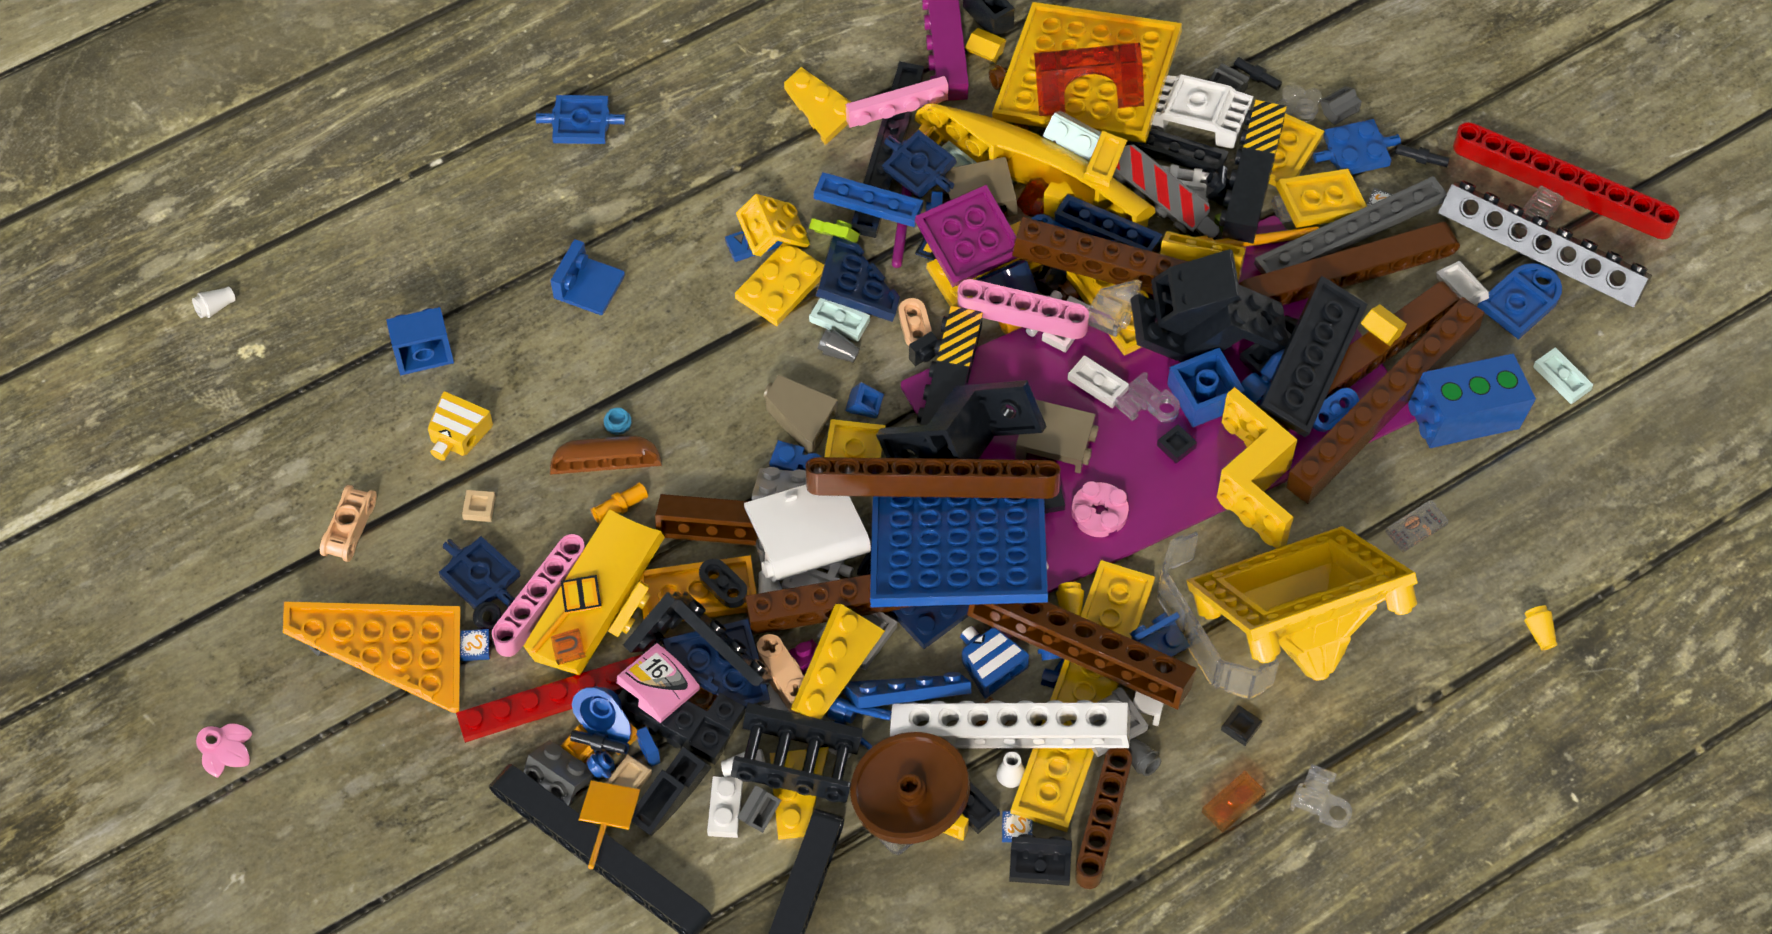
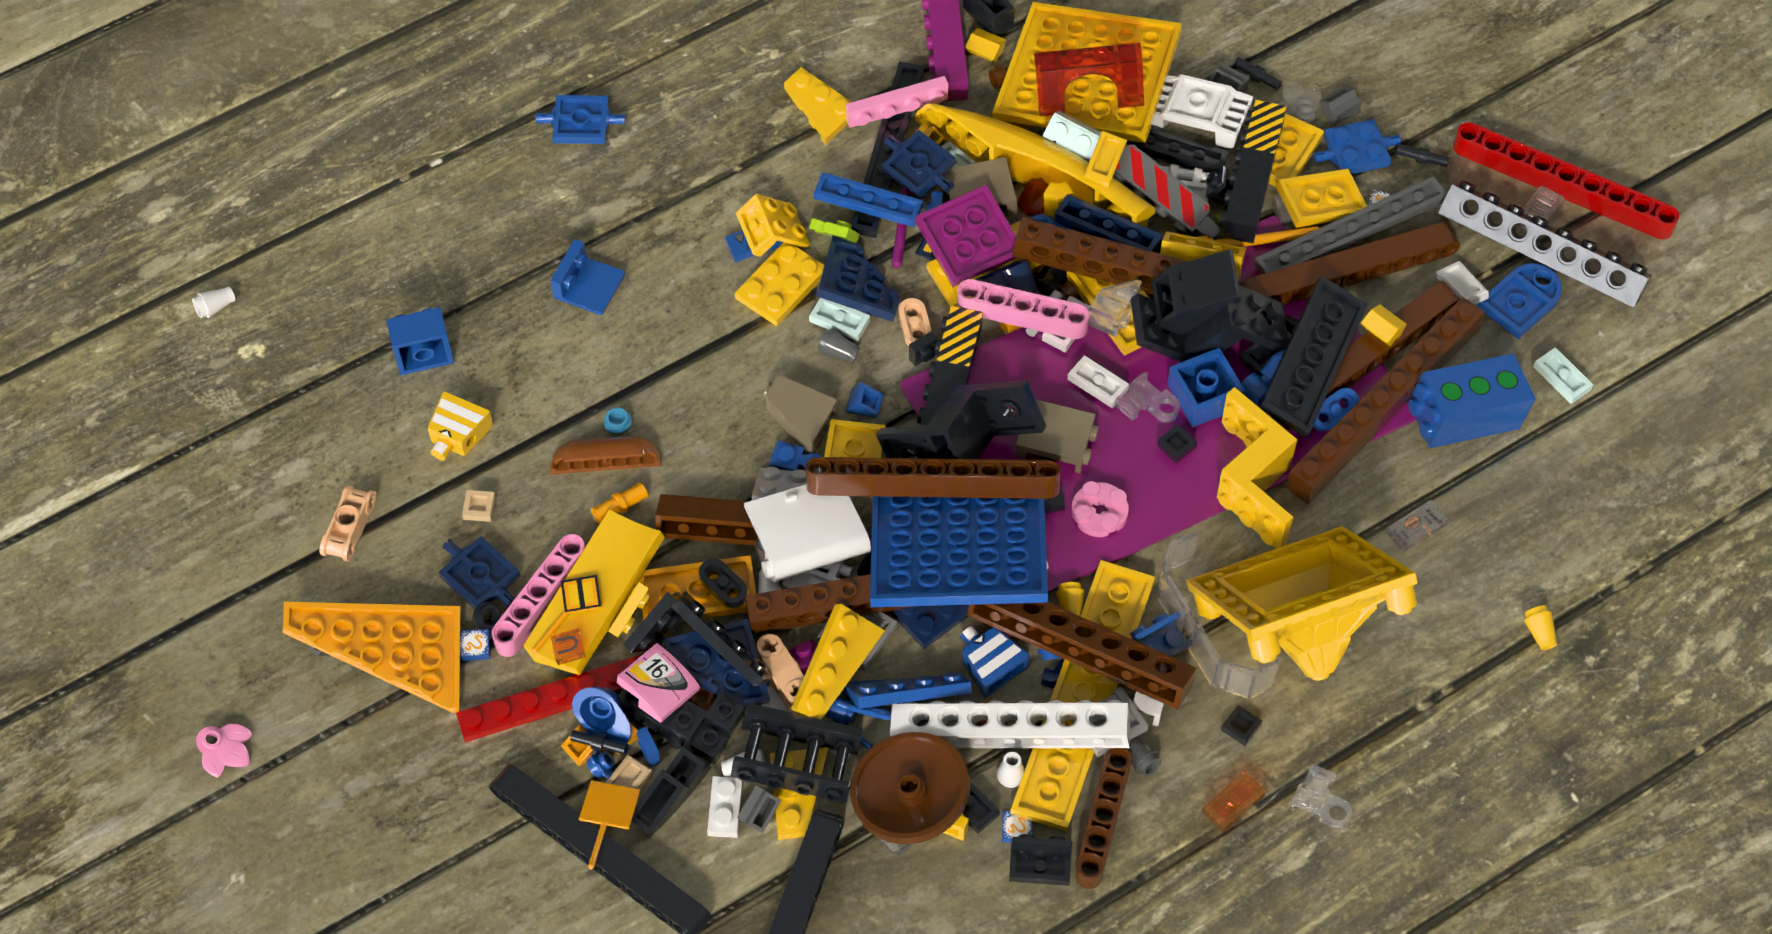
(557, 771): dark grey bracket -> none

